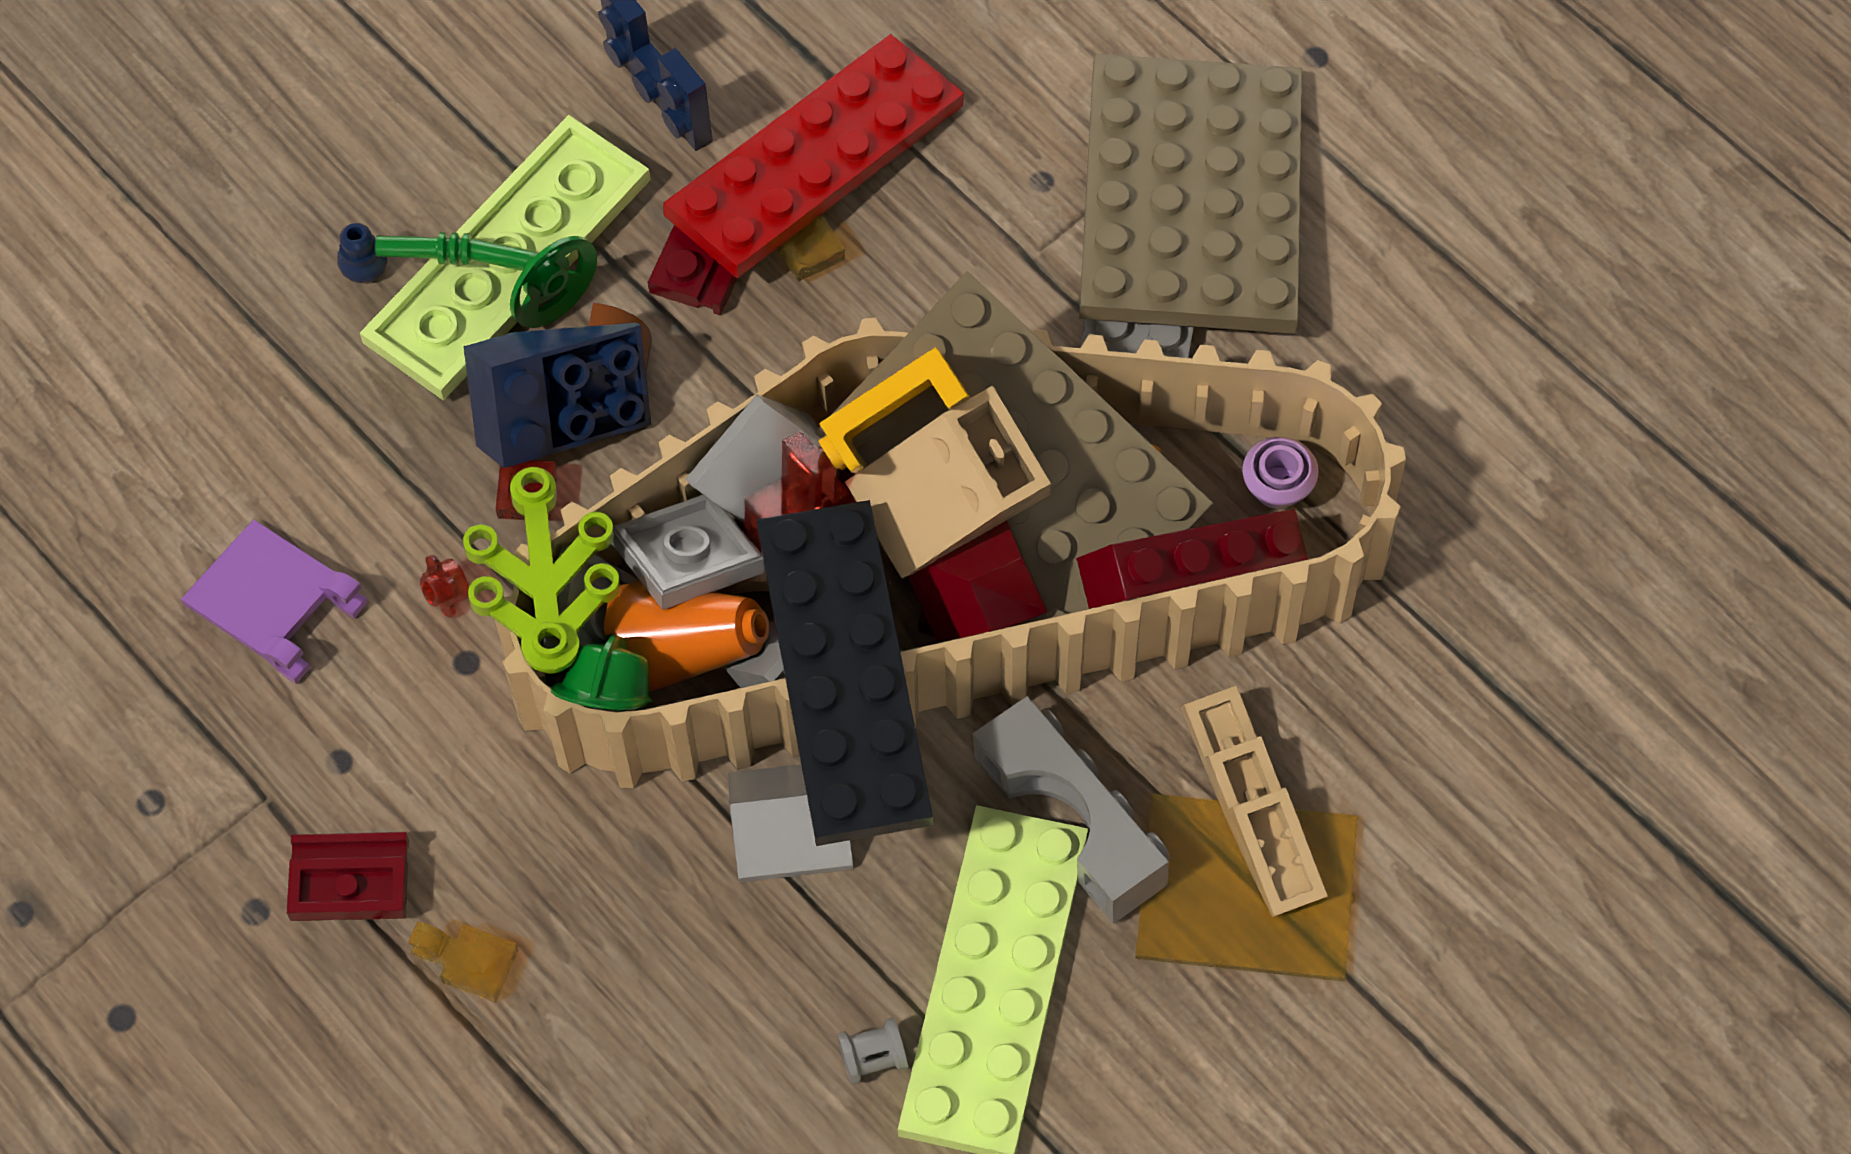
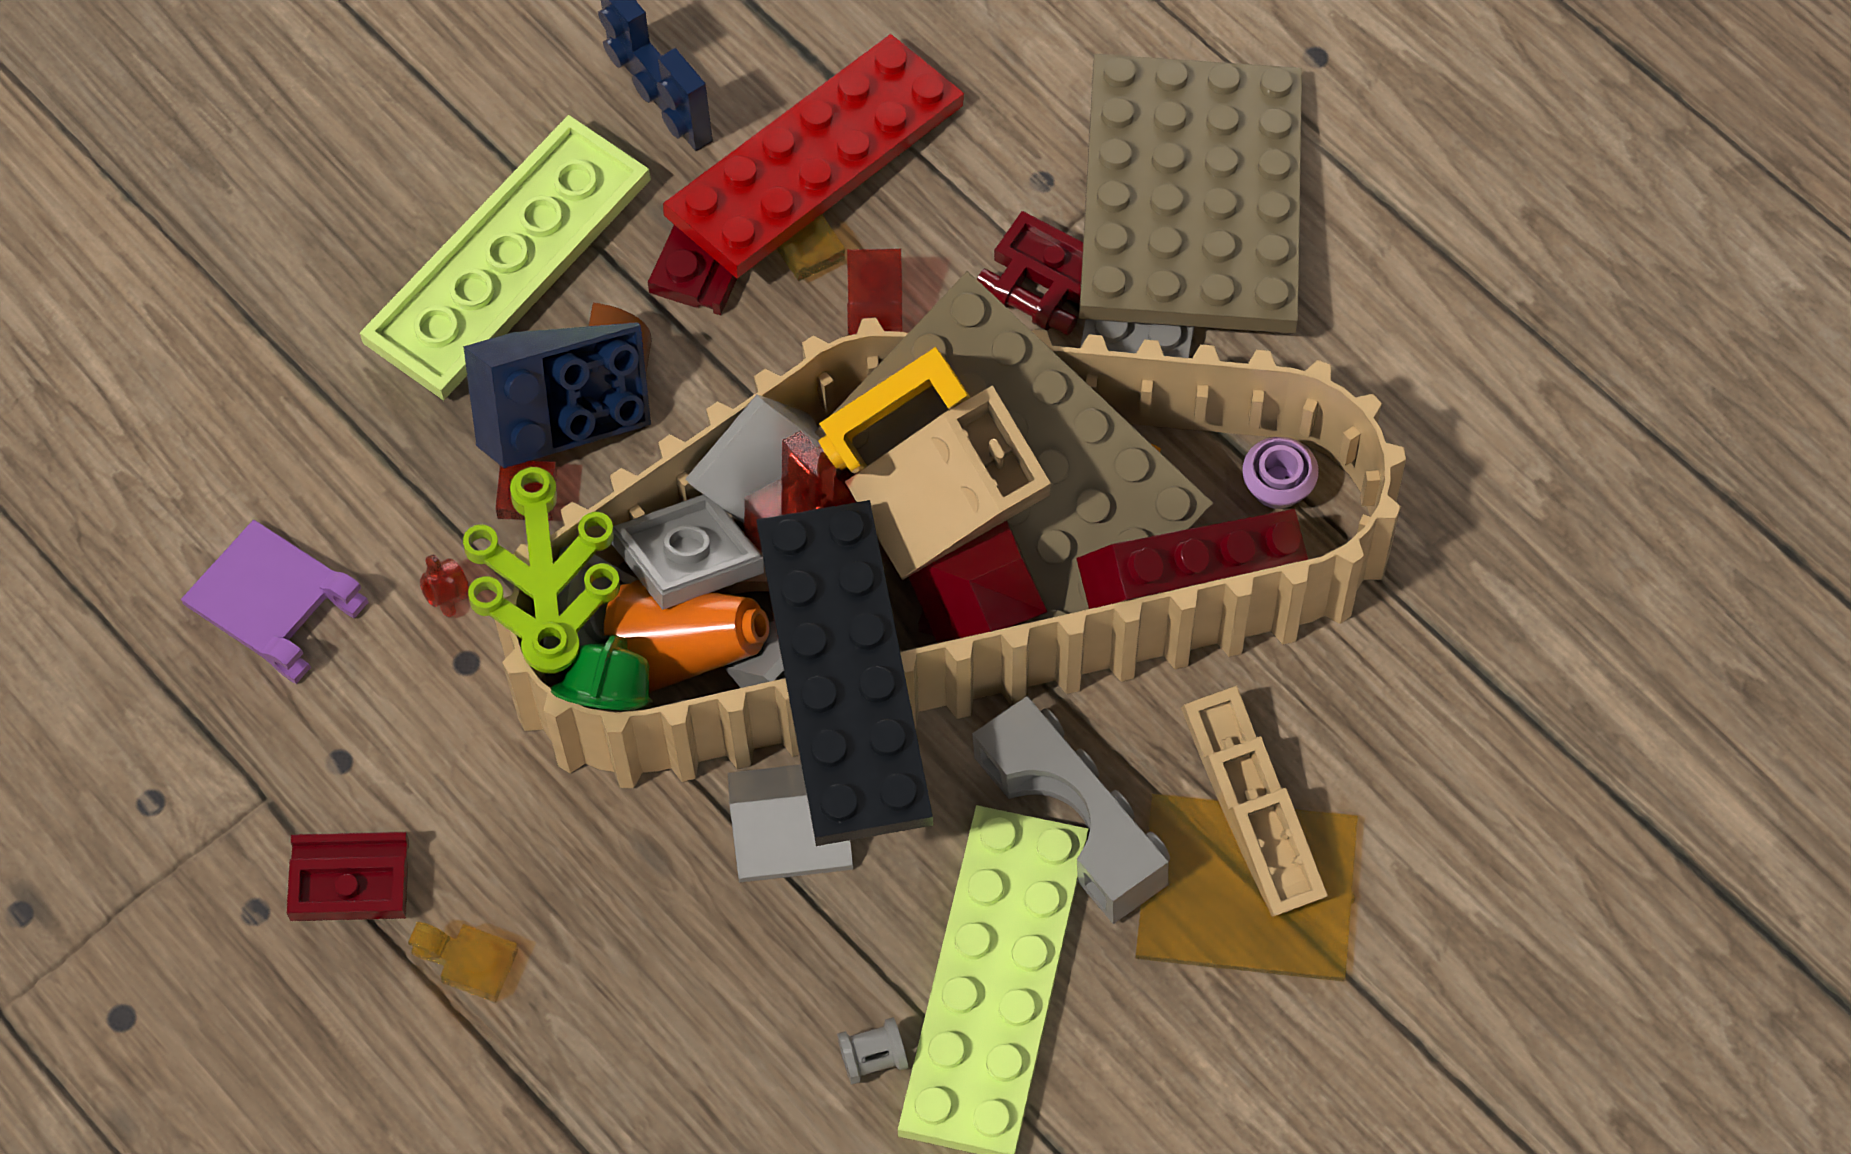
(357, 254): dark blue piece -> none
(542, 273): green dish -> none
(875, 288): none -> clear red brick
(1046, 257): none -> dark red plate

